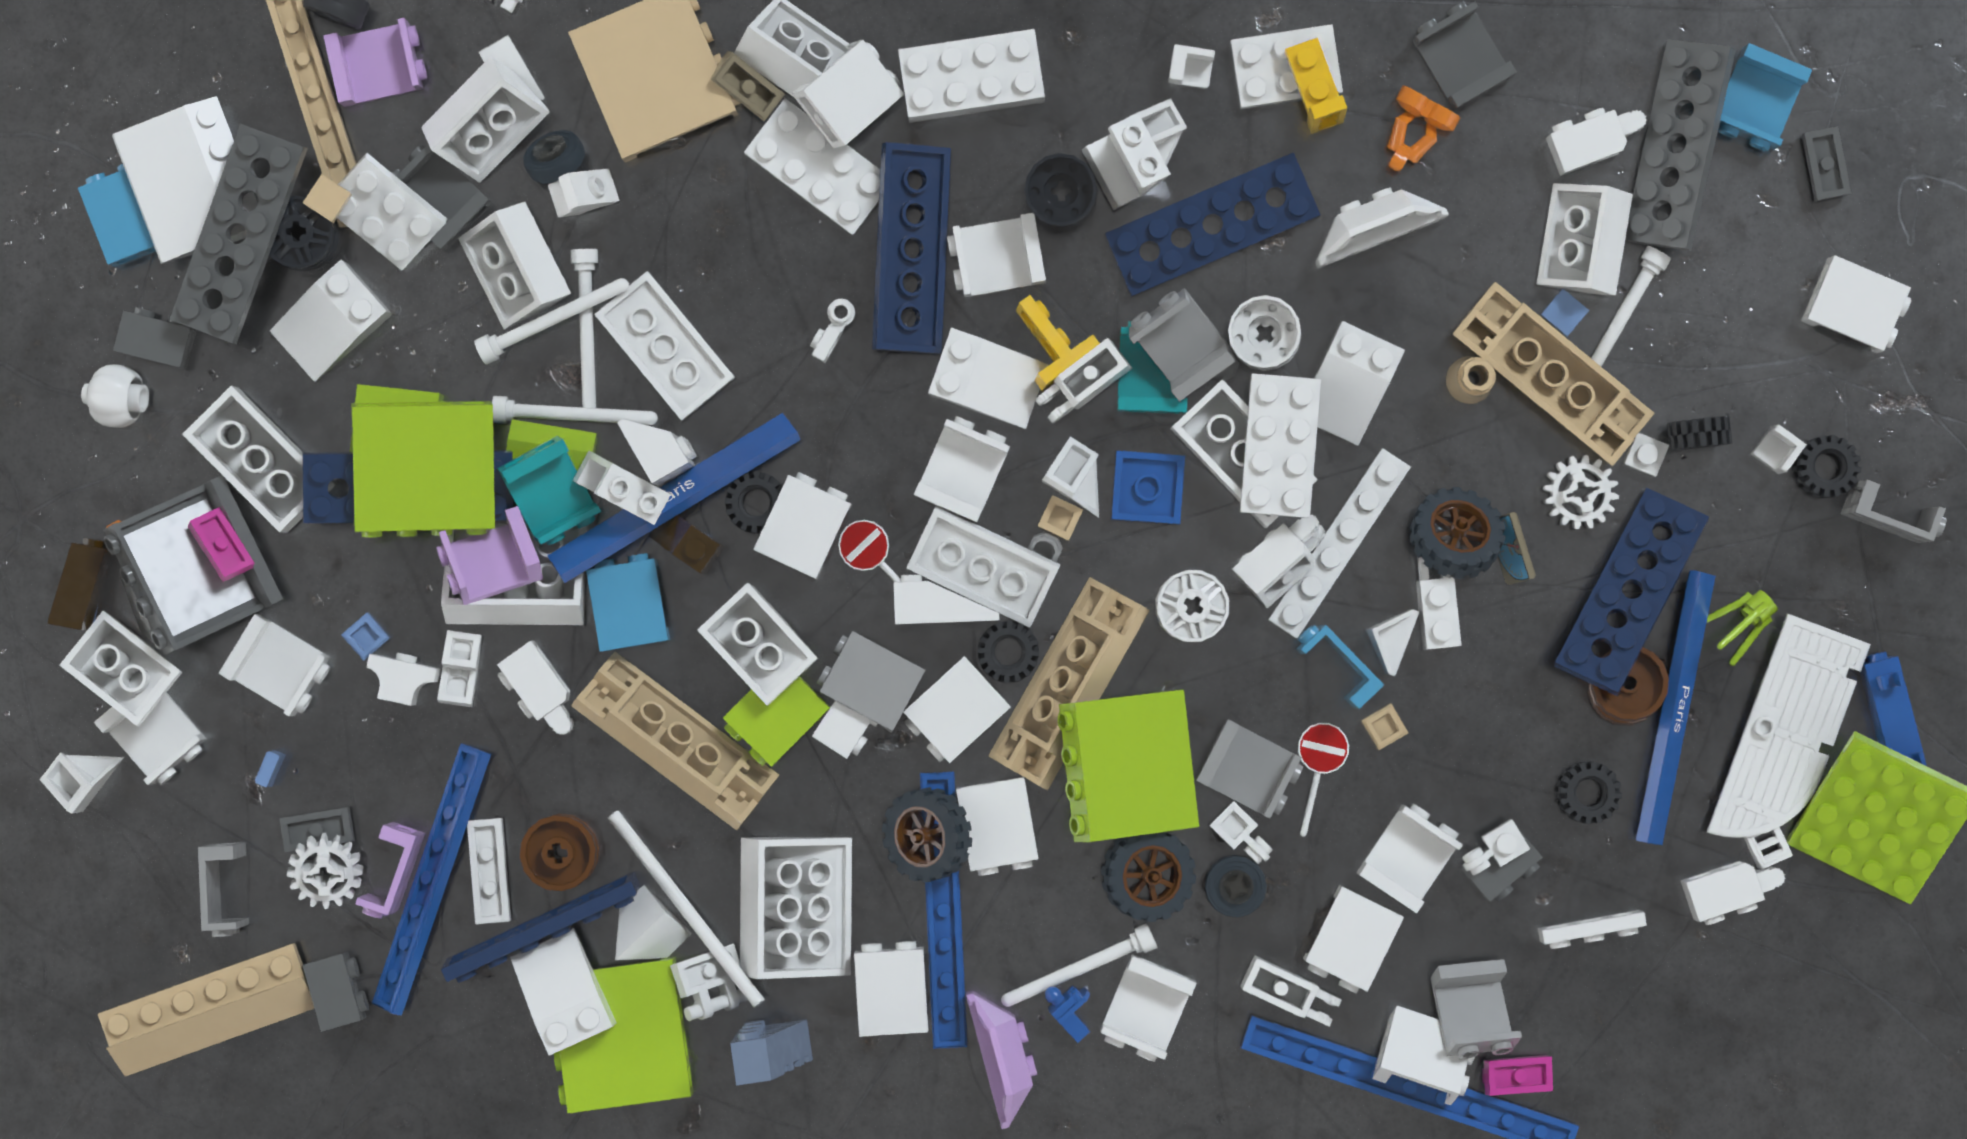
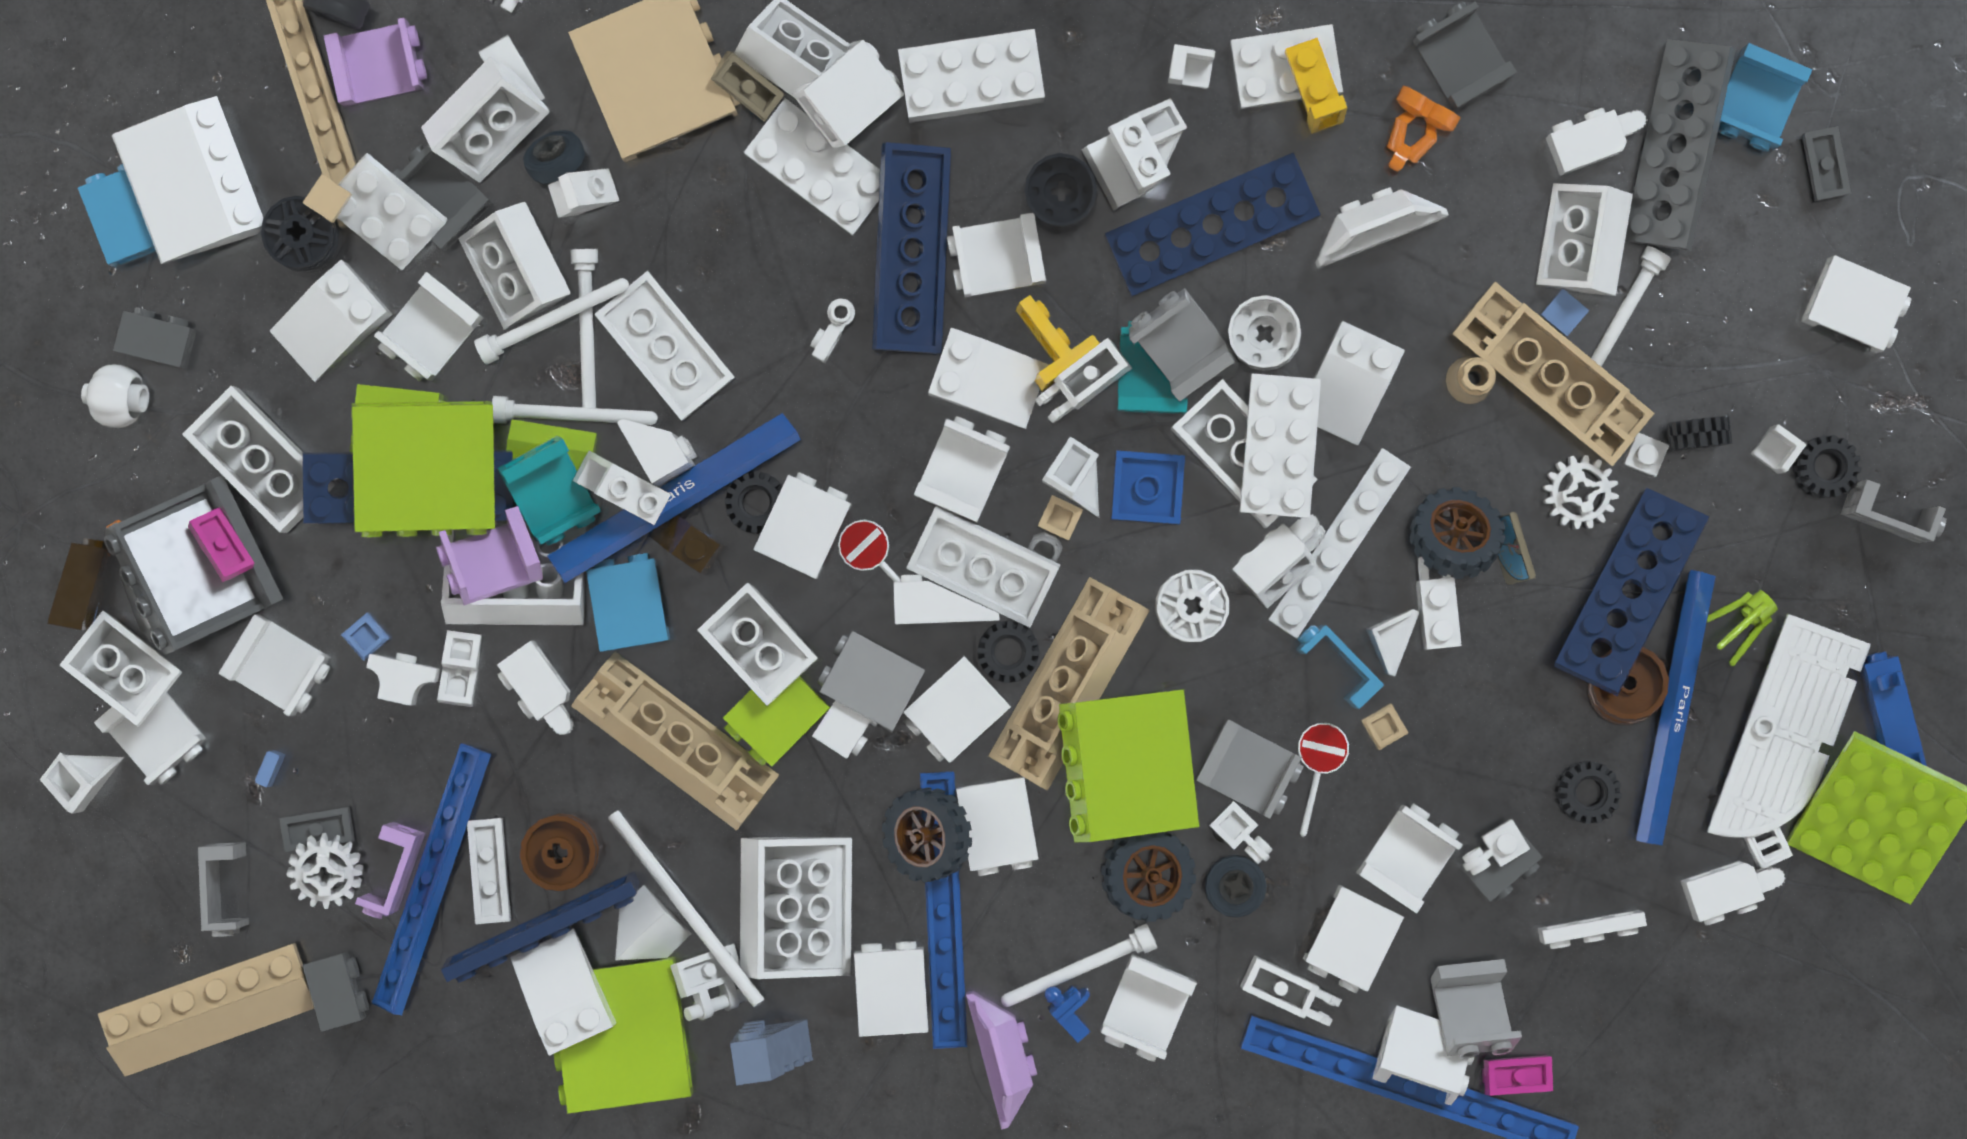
(215, 238): dark grey plate -> none
(428, 329): none -> white panel

